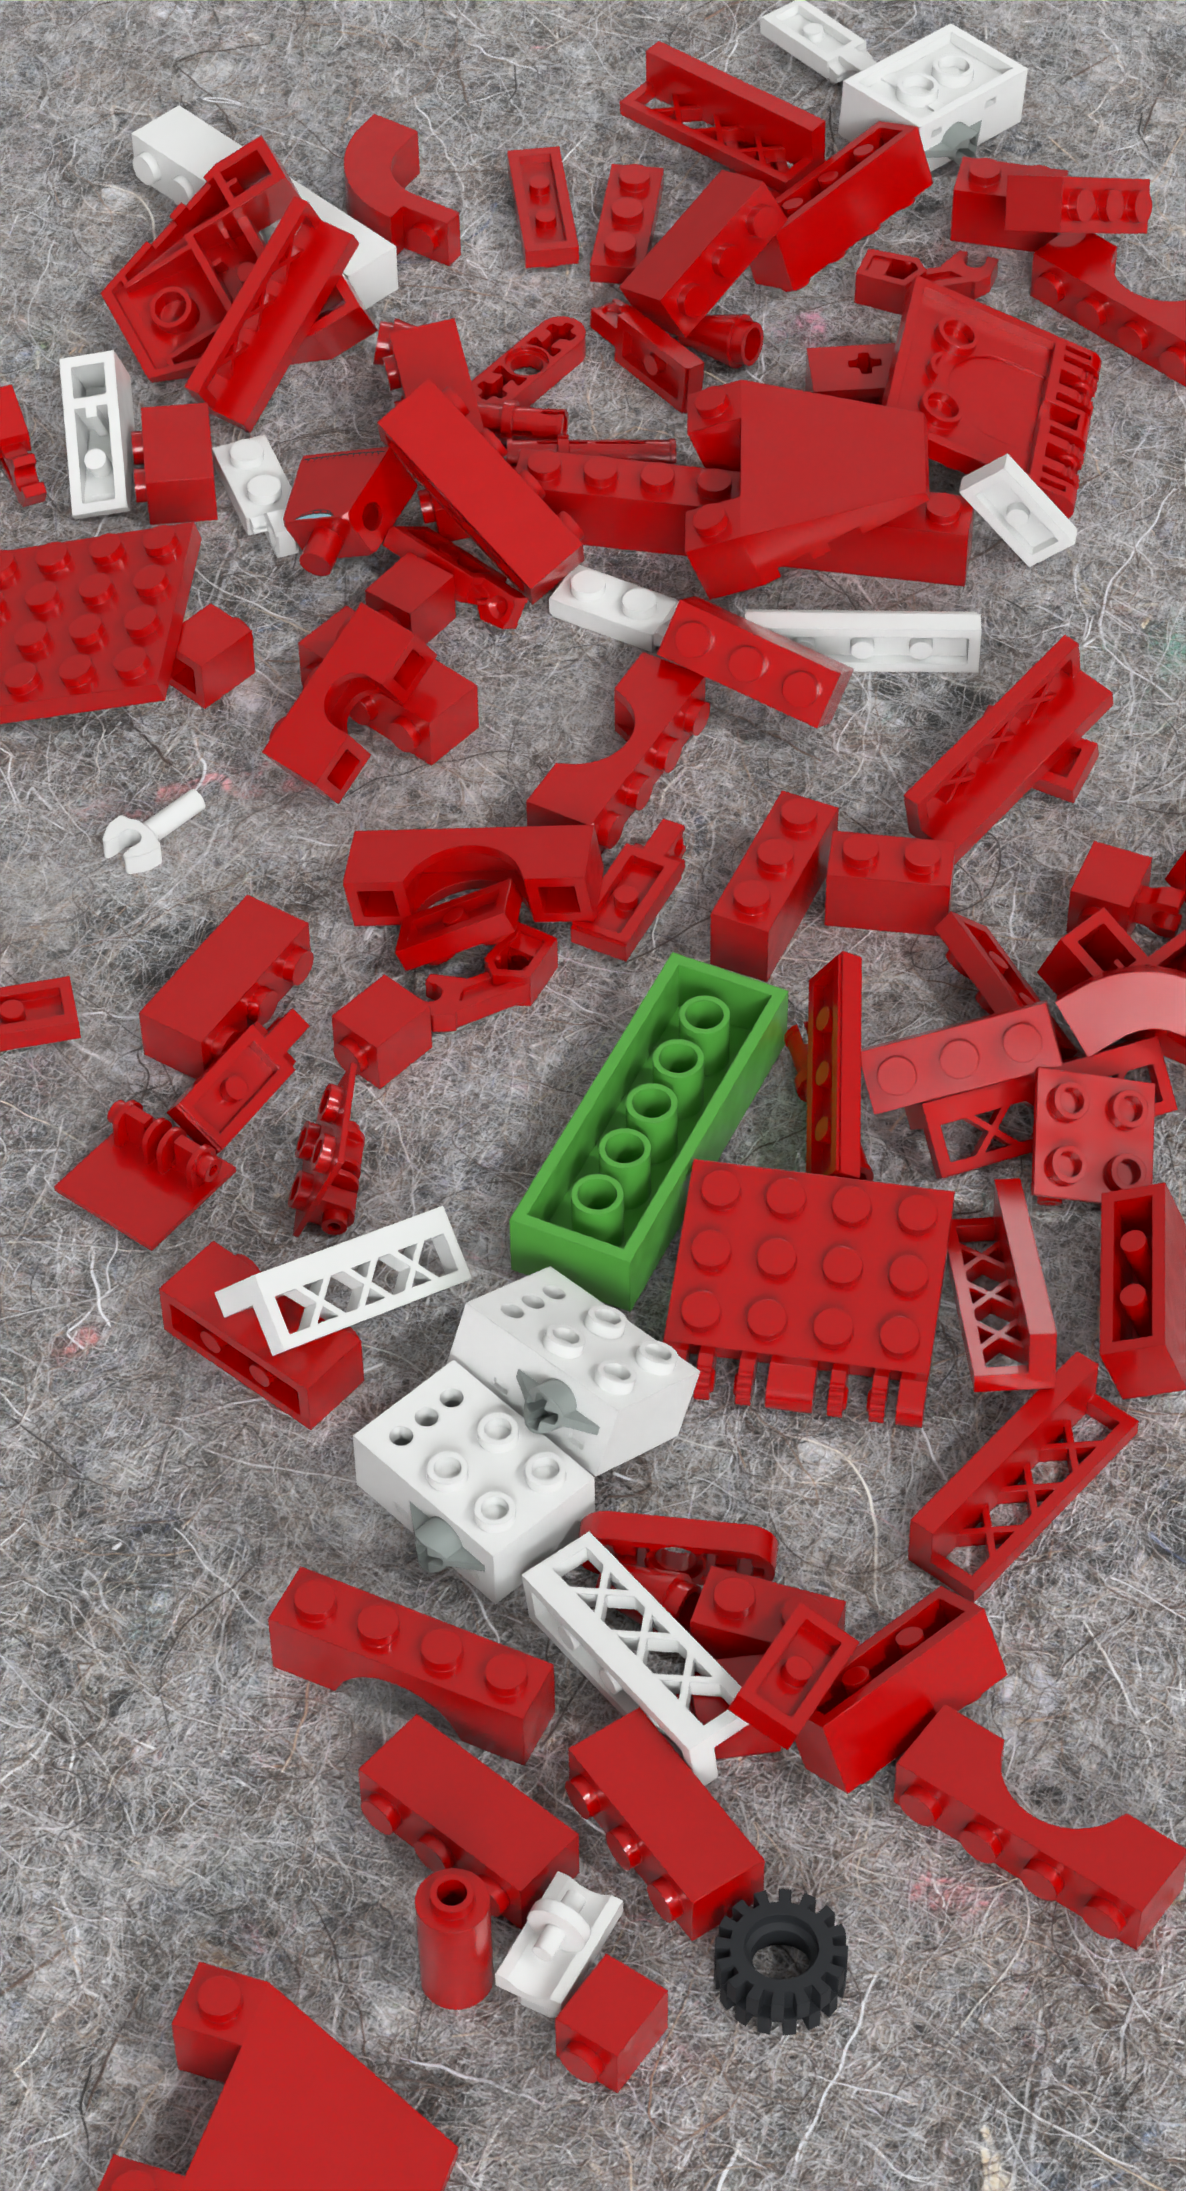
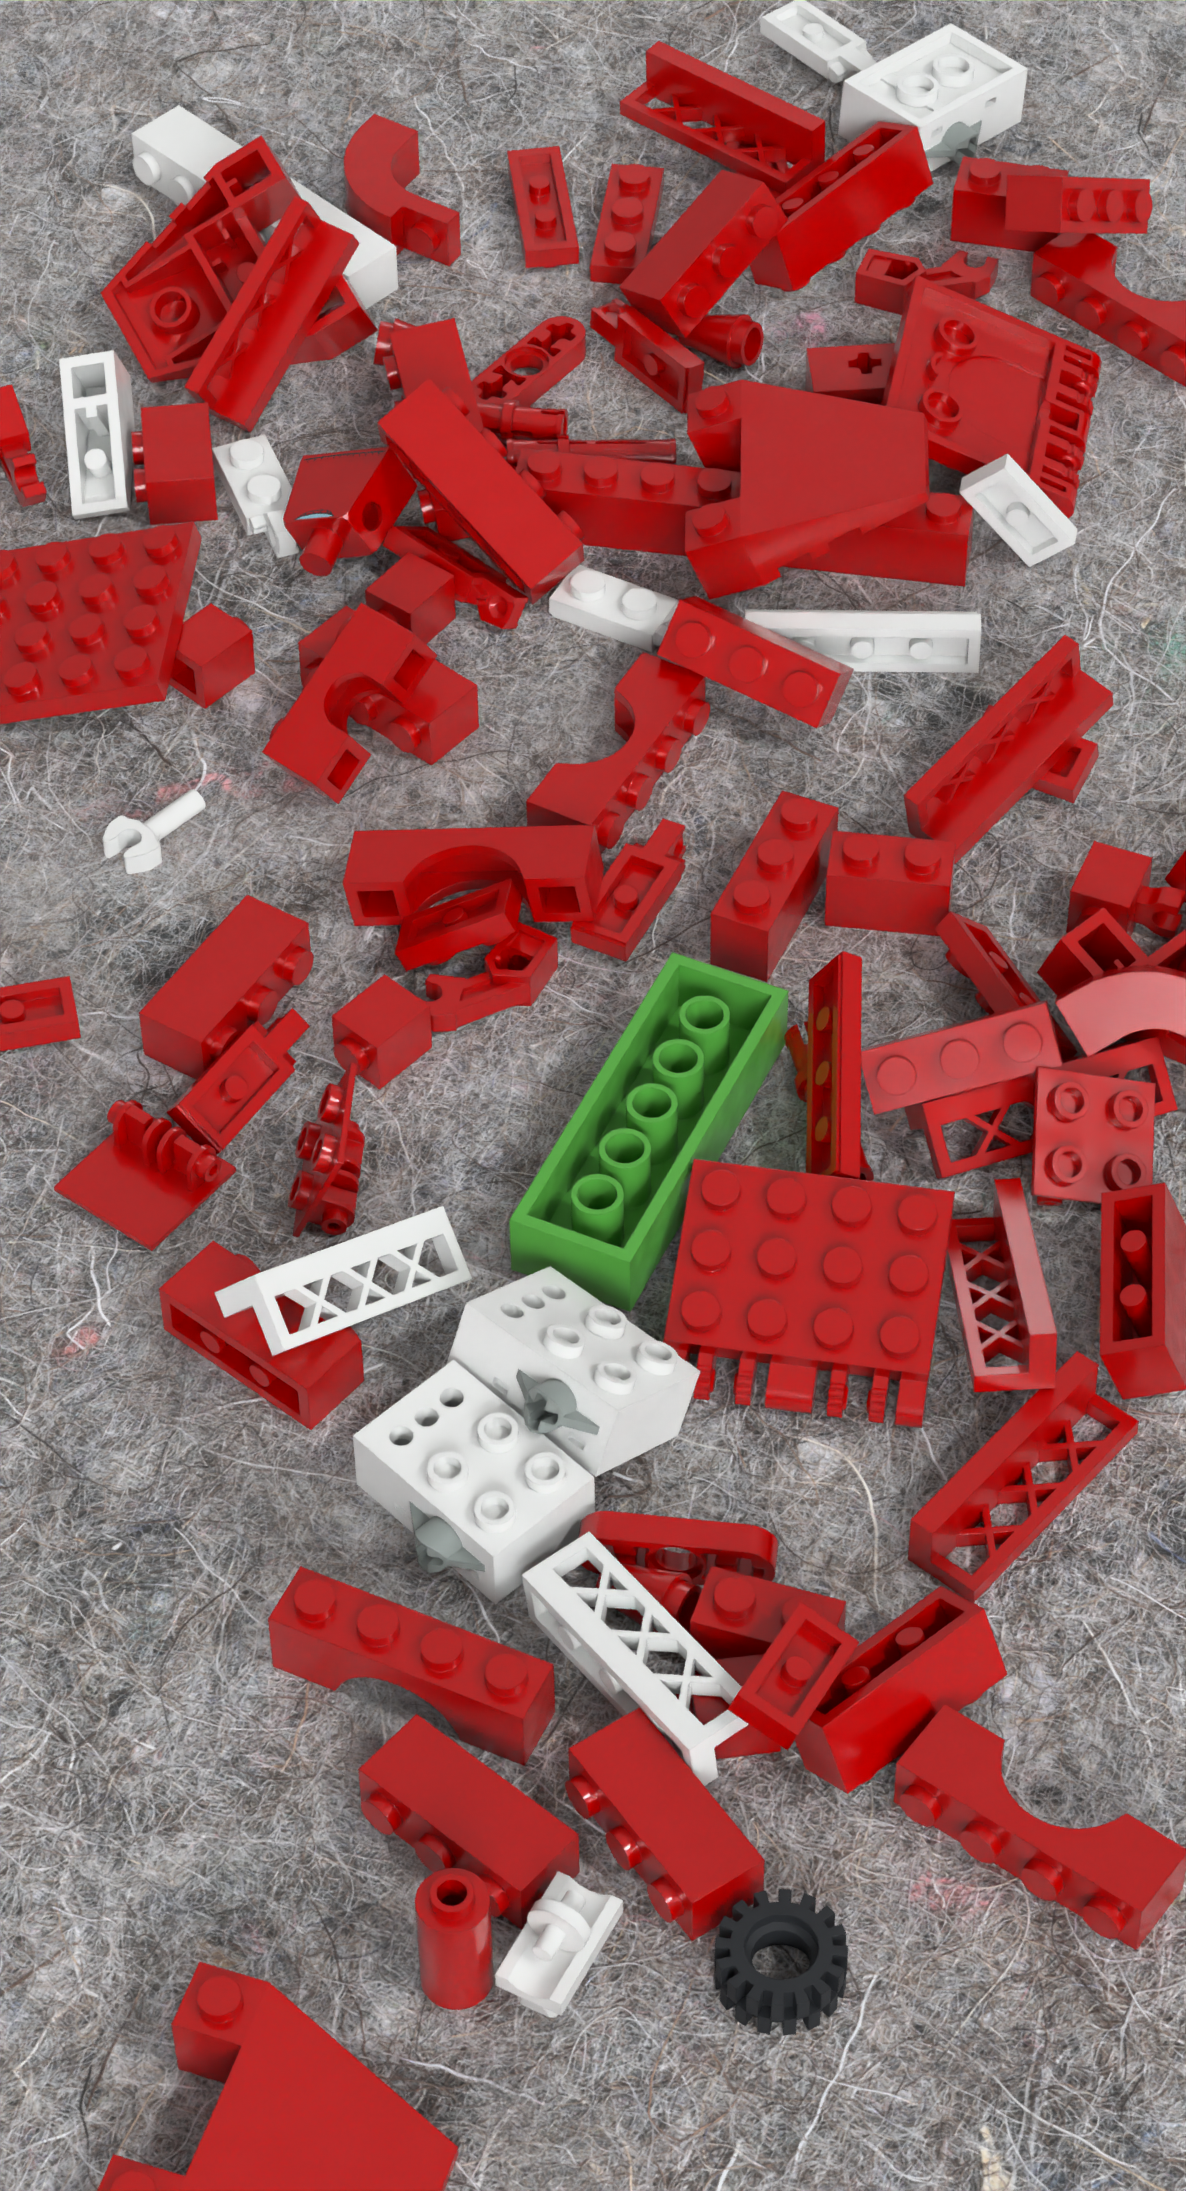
(611, 2024): red brick -> none

